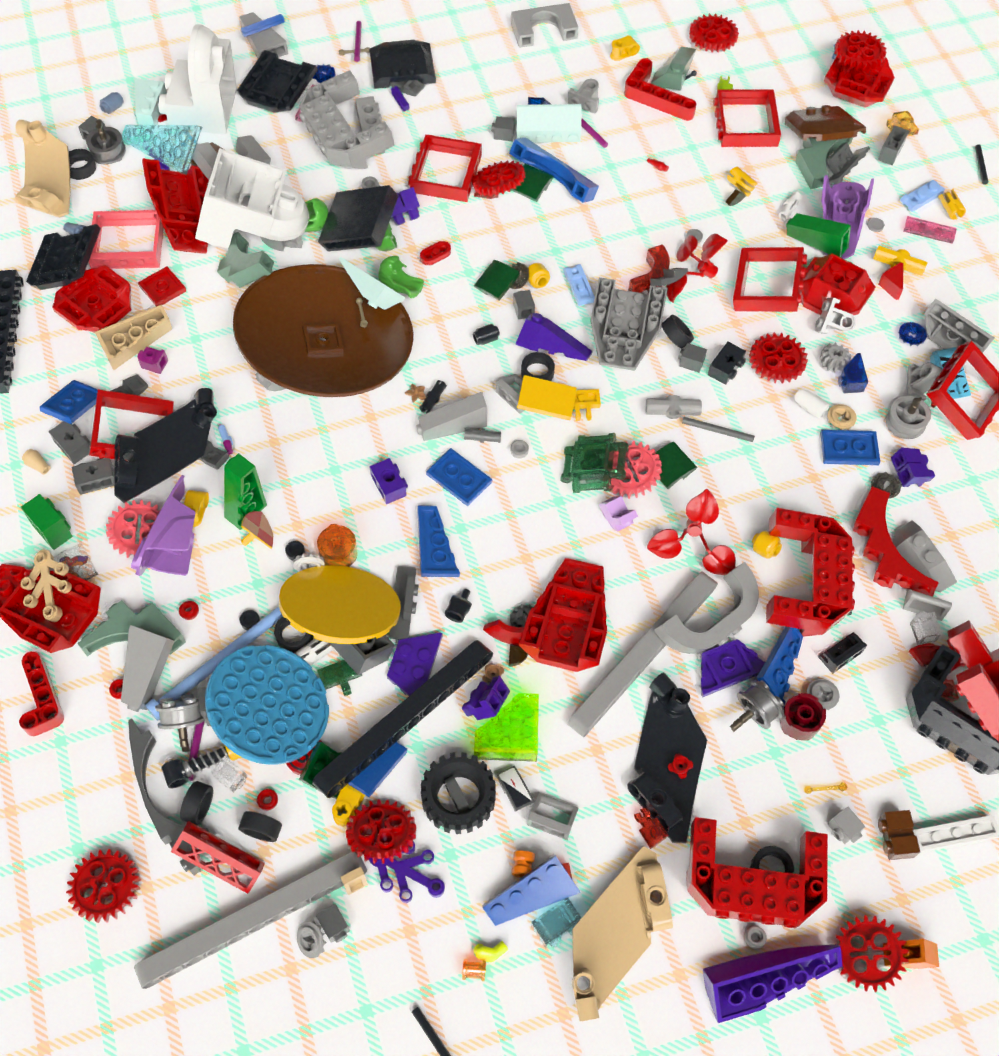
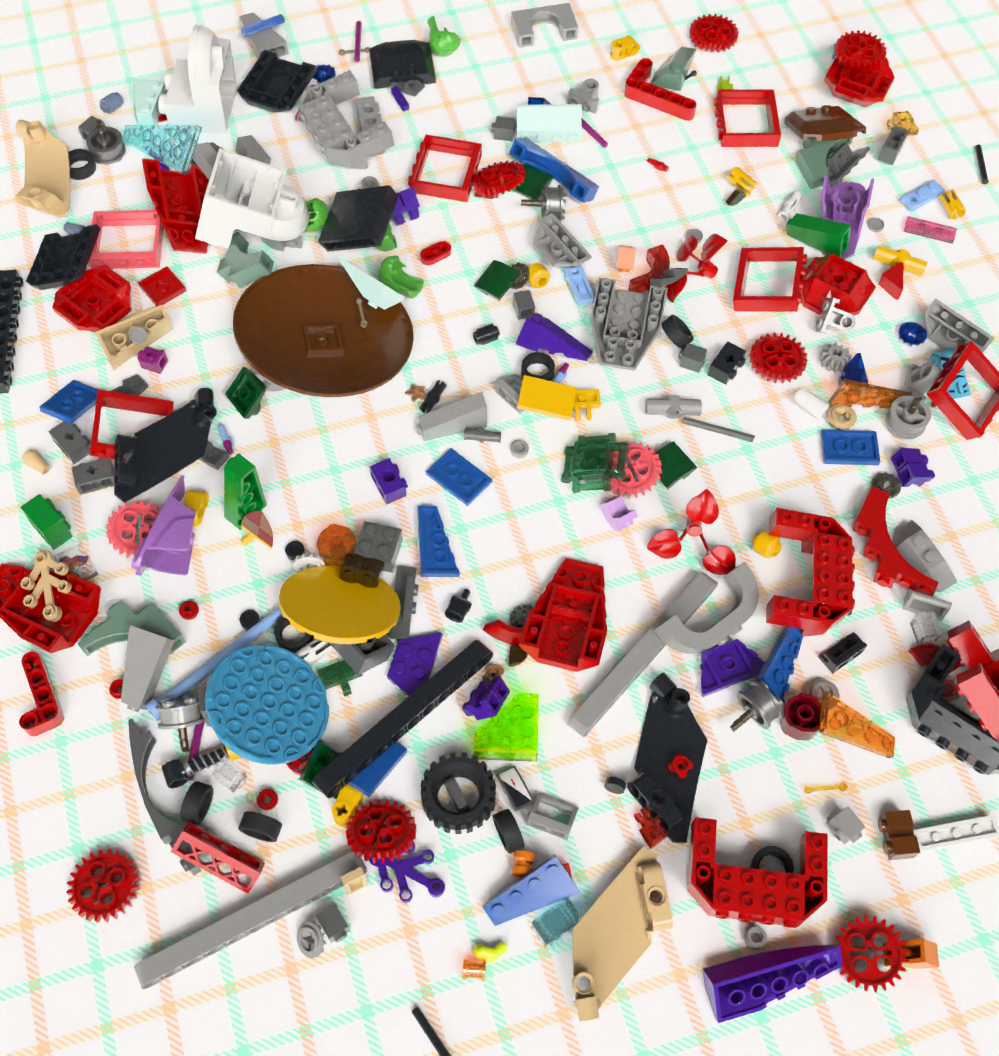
(138, 335): none -> light grey piece
(246, 393): none -> dark green slope
(361, 570): none -> dark brown brick
(380, 543): none -> dark grey brick
(442, 42): none -> bright green piece
(508, 830): none -> black tyre
(551, 201): none -> flat silver wheel
(558, 243): none -> light grey wedge
(562, 372): none -> piece
(615, 785): none -> tile
(626, 258): none -> slope
(851, 727): none -> clear orange wing
(865, 394): none -> clear orange wing

